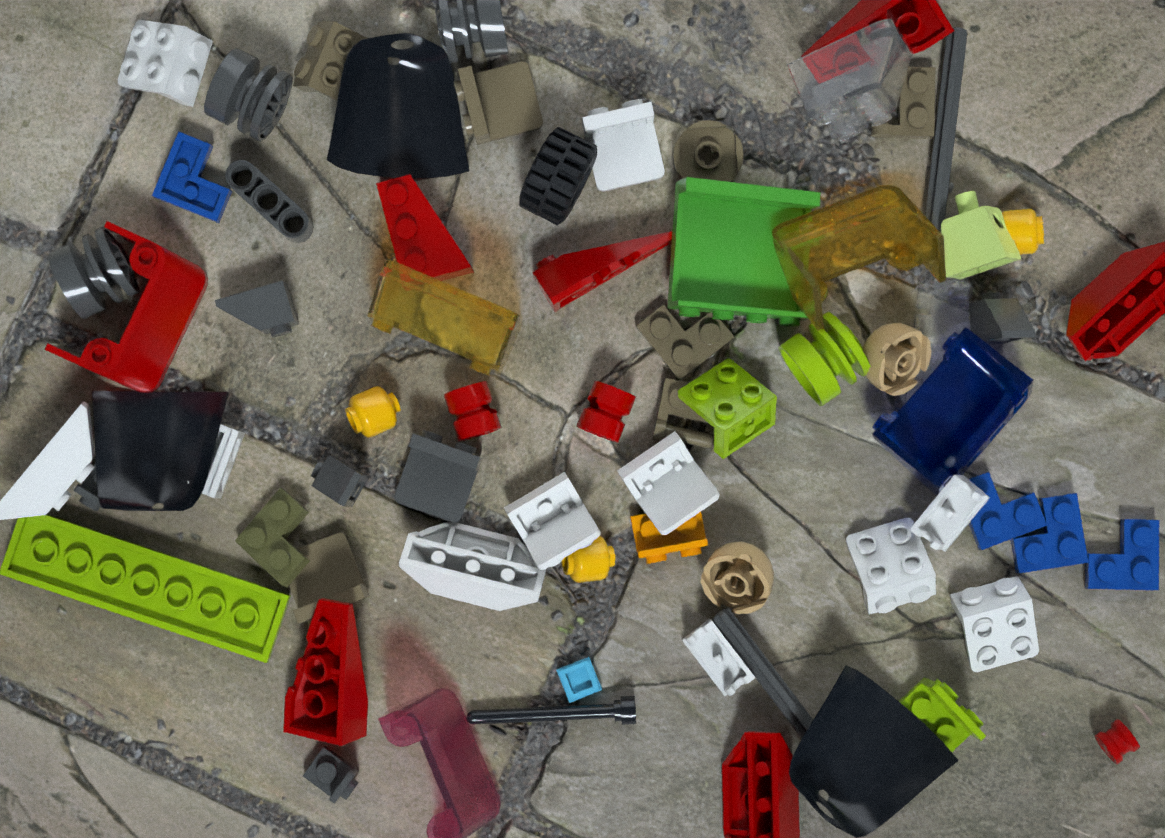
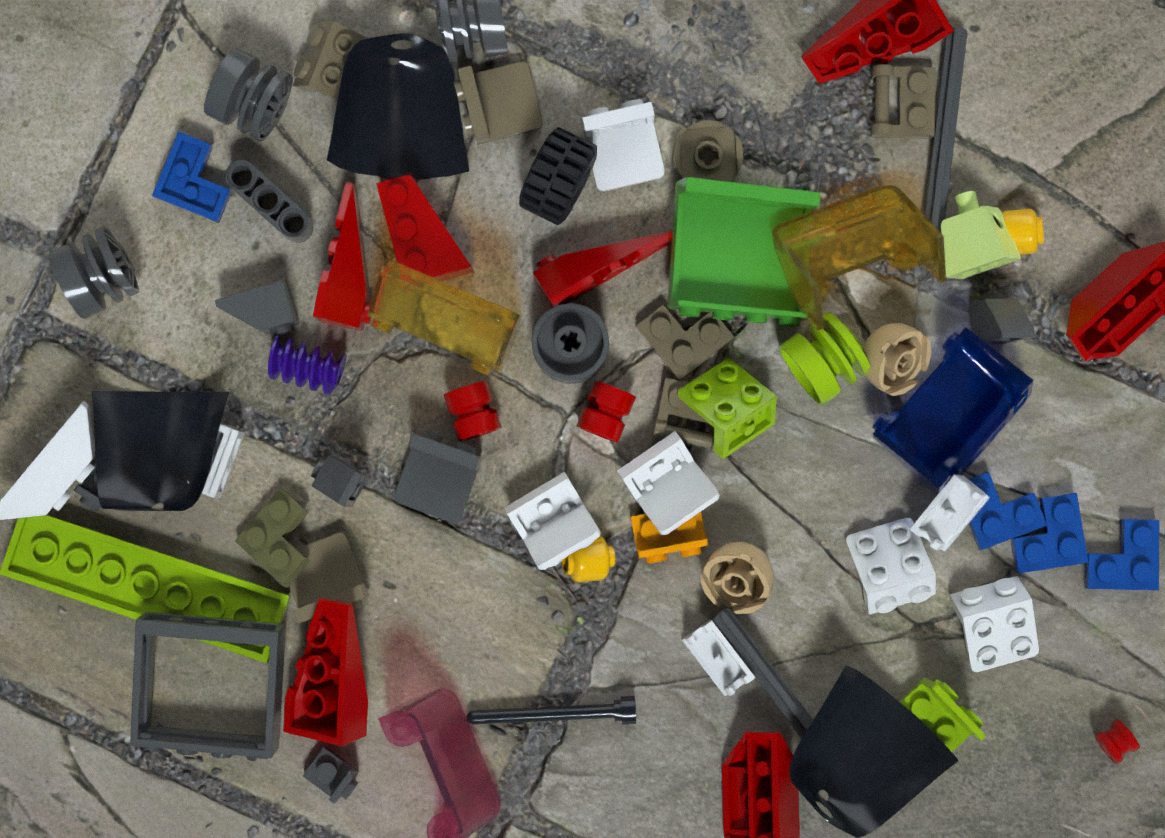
(156, 323): red windscreen -> none
(165, 60): white bracket -> none
(211, 629): none -> dark grey window
(305, 366): none -> dark purple piece
(344, 289): none -> red wedge
(372, 411): yellow head -> none
(472, 566): white wedge -> none
(566, 323): none -> dark grey wheel
(579, 679): medium azure tile -> none
(854, 79): clear windscreen -> none

